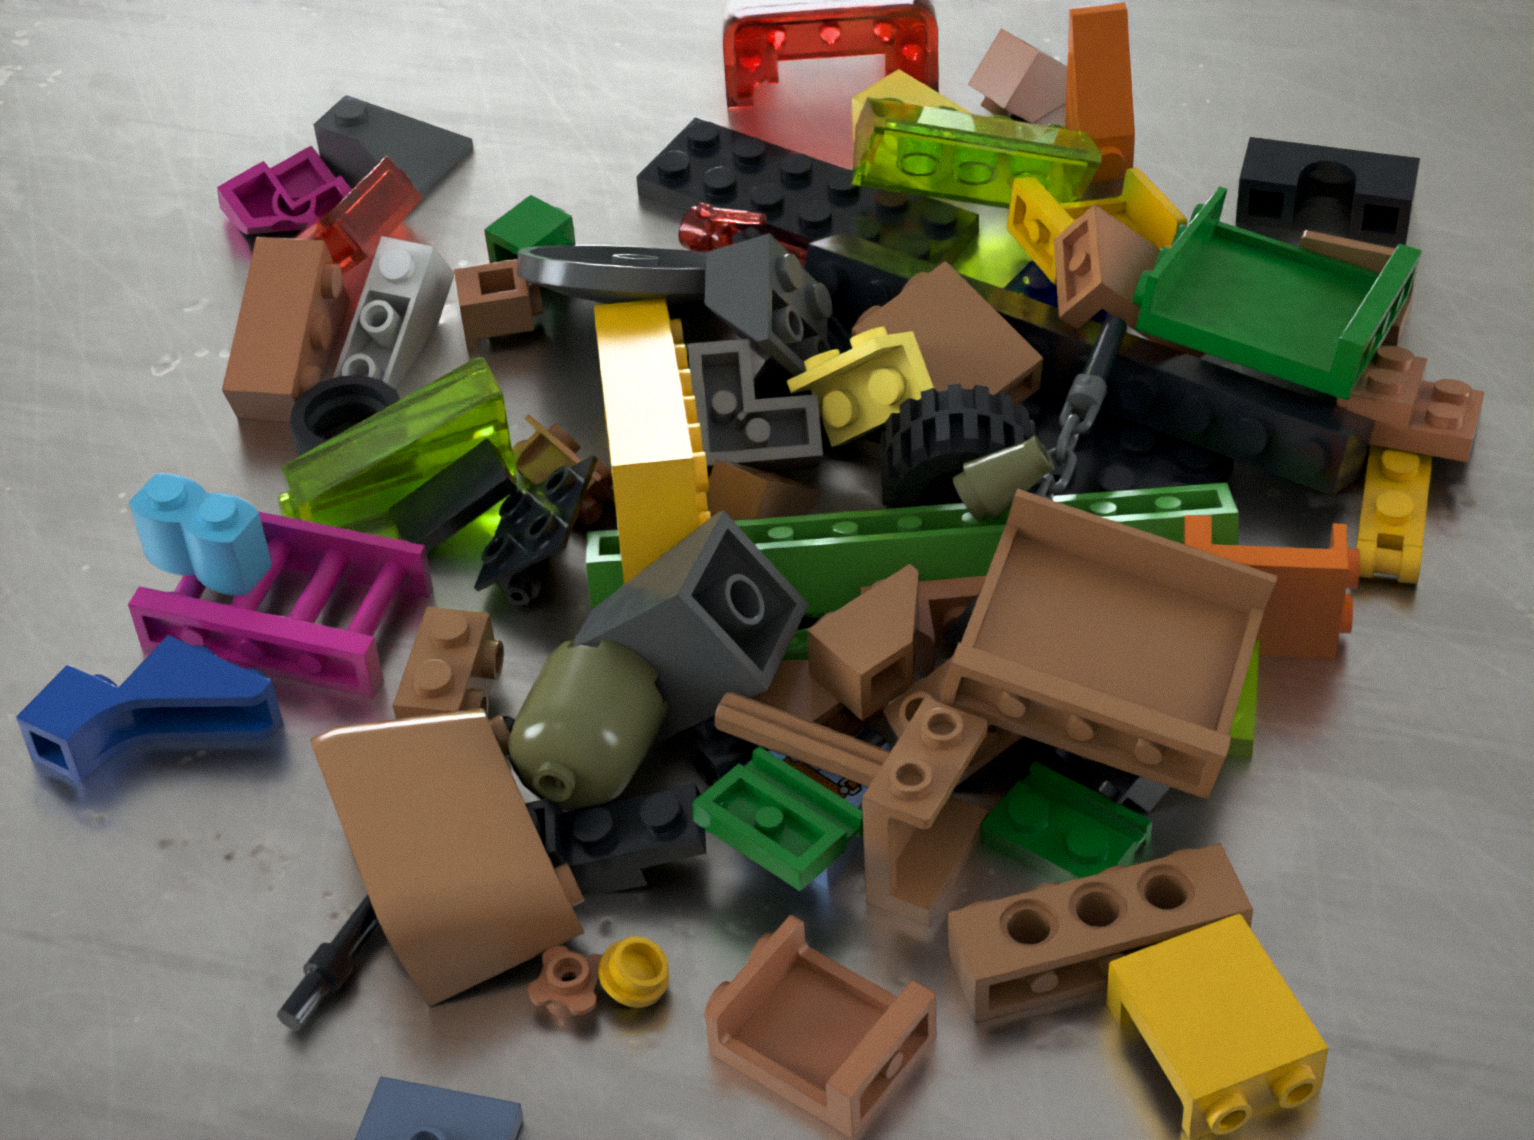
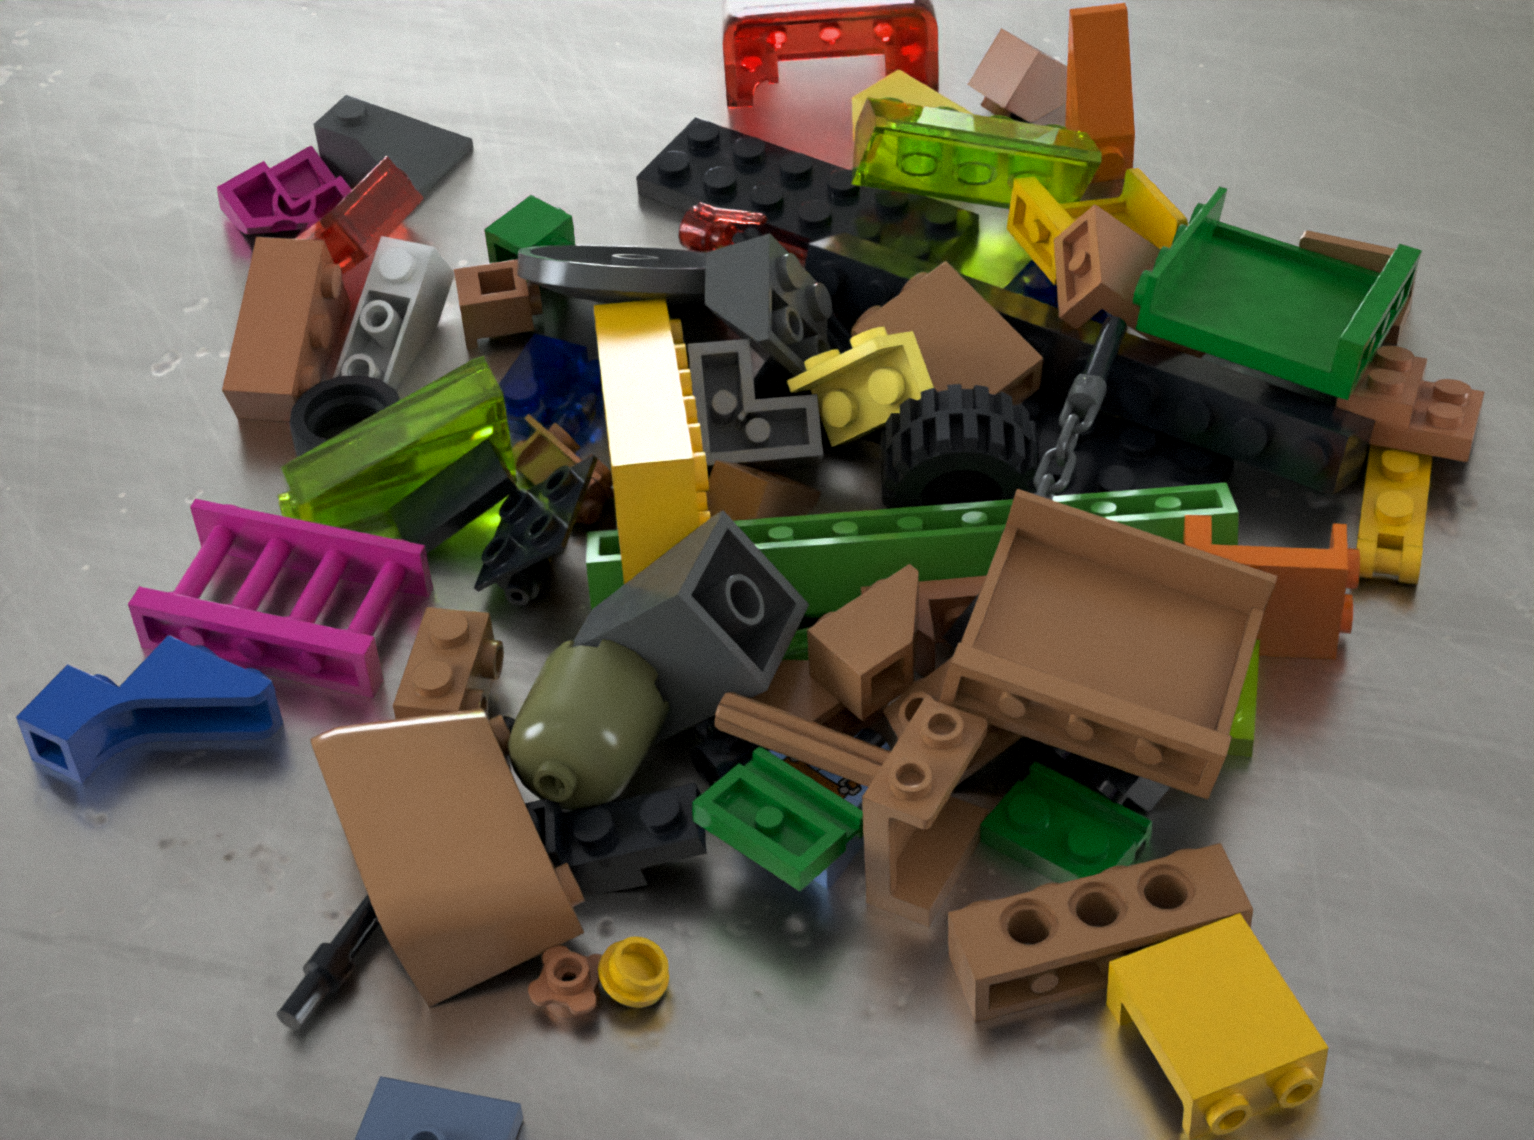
(201, 534): medium azure brick -> none
(542, 383): none -> clear blue plate
(818, 1029): nougat panel -> none
(992, 480): olive cone -> none
(1365, 185): black arch -> none

